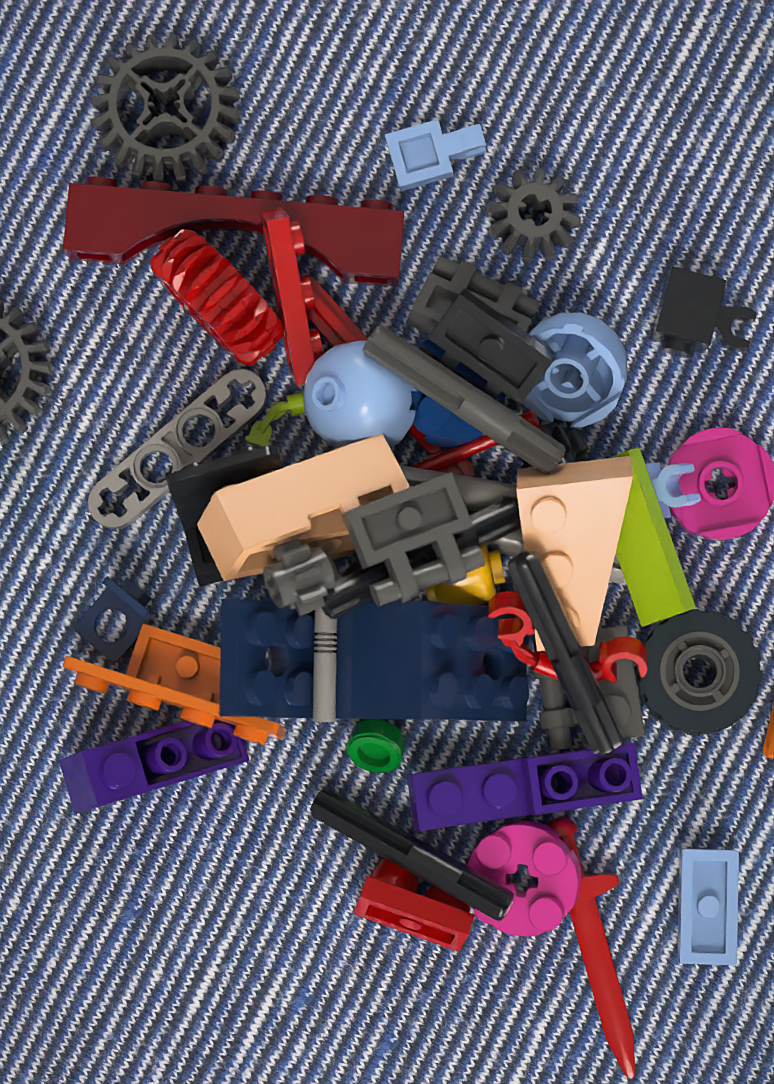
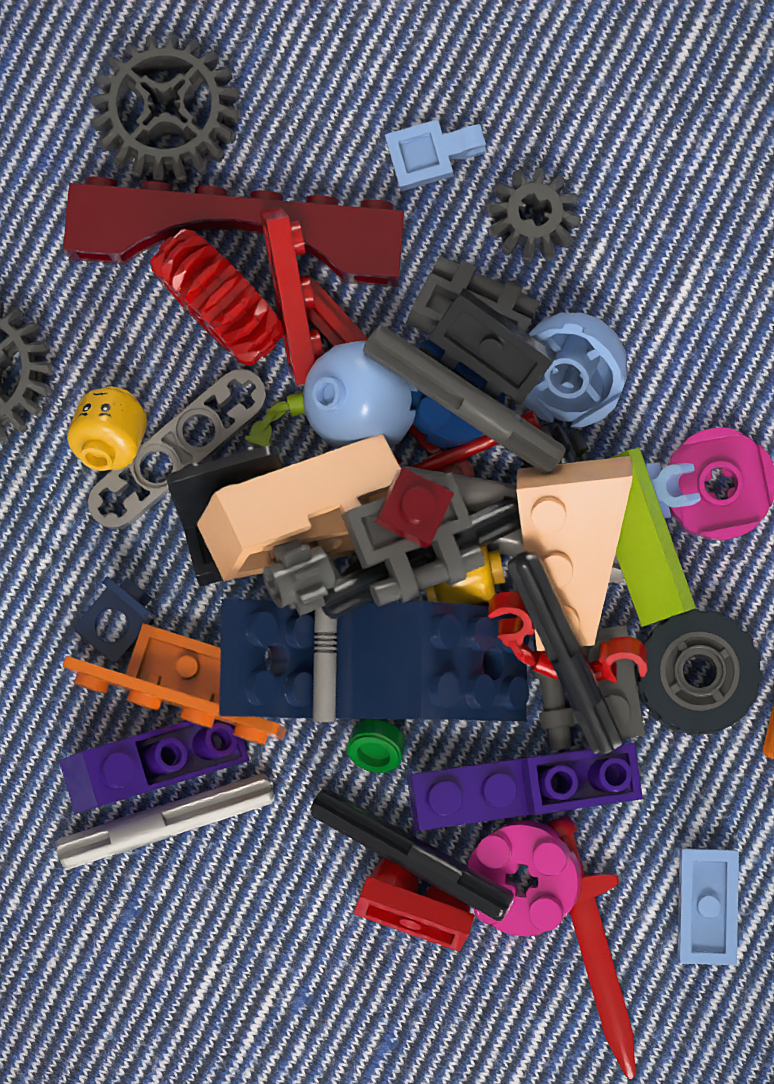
(107, 428): none -> yellow head
(164, 821): none -> light grey axle
(413, 507): none -> dark red plate
(693, 311): black brick -> none

